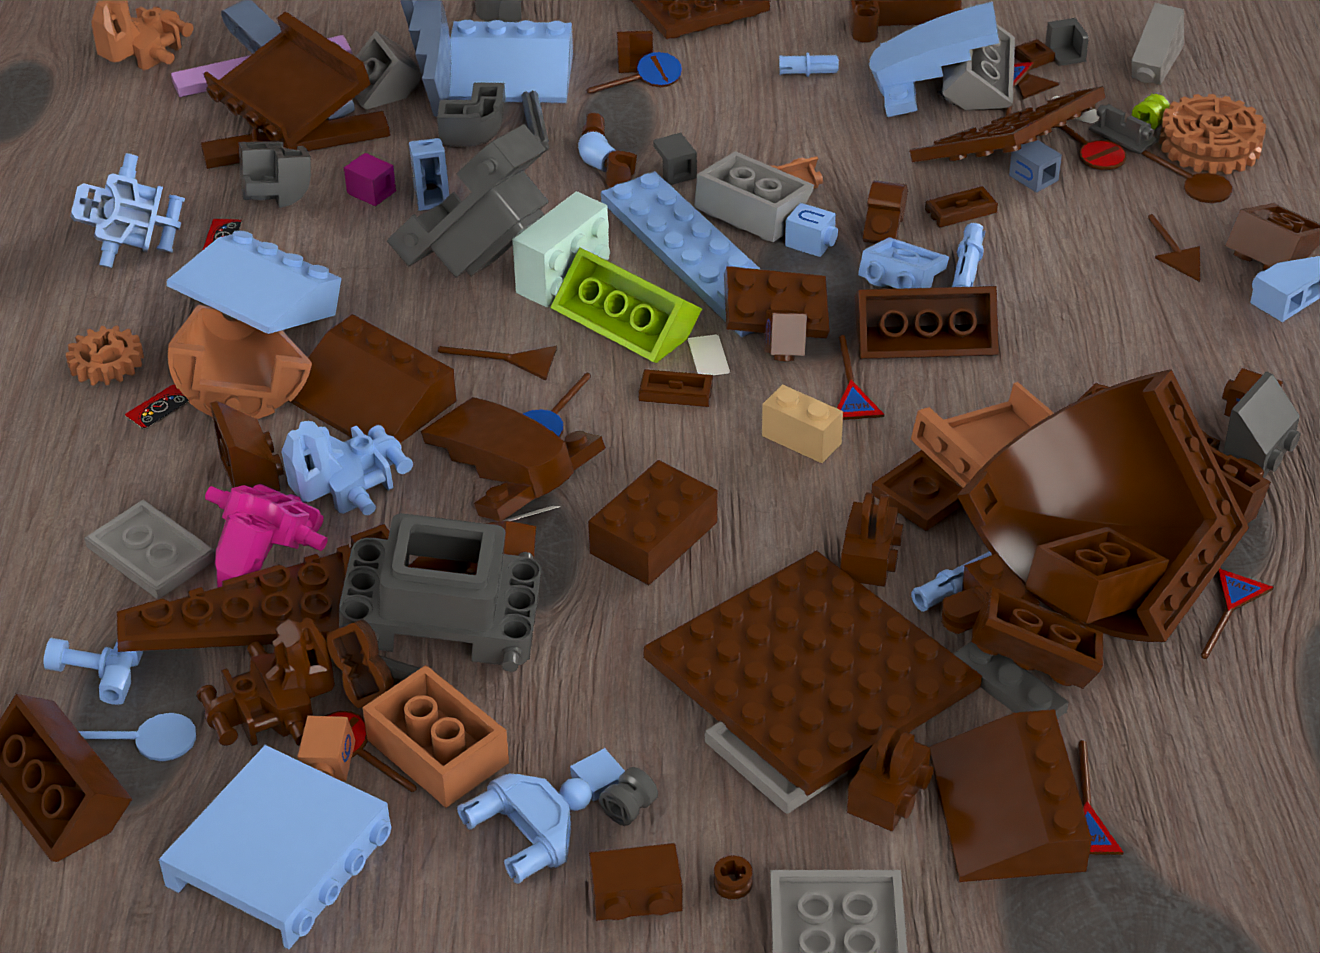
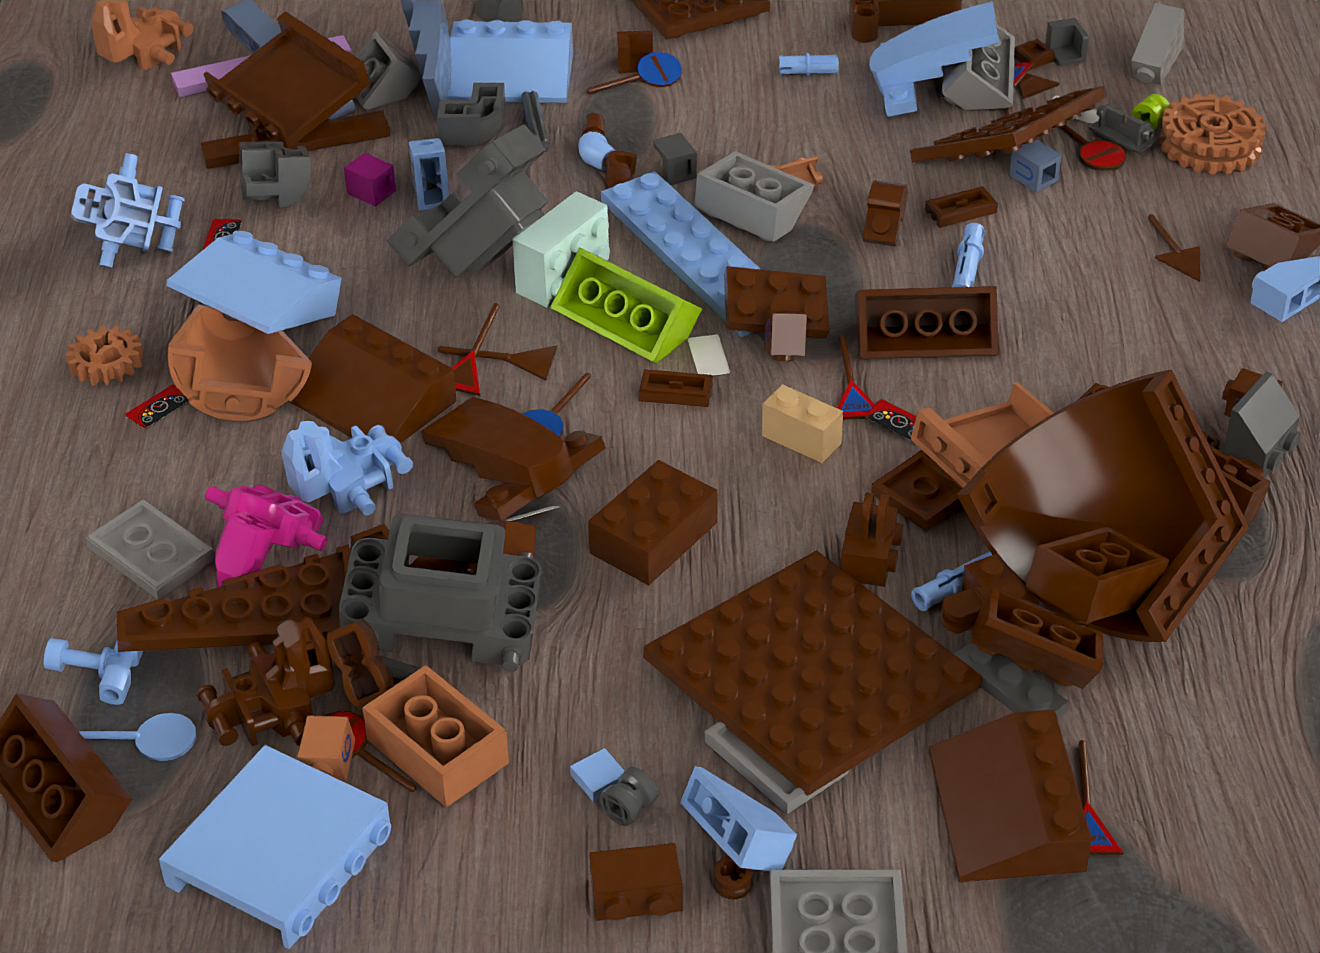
(245, 449): reddish brown slope -> none
(466, 370): none -> reddish brown piece
(536, 811): light blue connector -> none
(739, 824): none -> light blue slope
(810, 230): light blue brick -> none
(889, 779): reddish brown brick -> none
(892, 418): none -> sticker
(900, 265): light blue plate -> none
(1200, 186): reddish brown piece -> none
(1236, 593): piece -> none

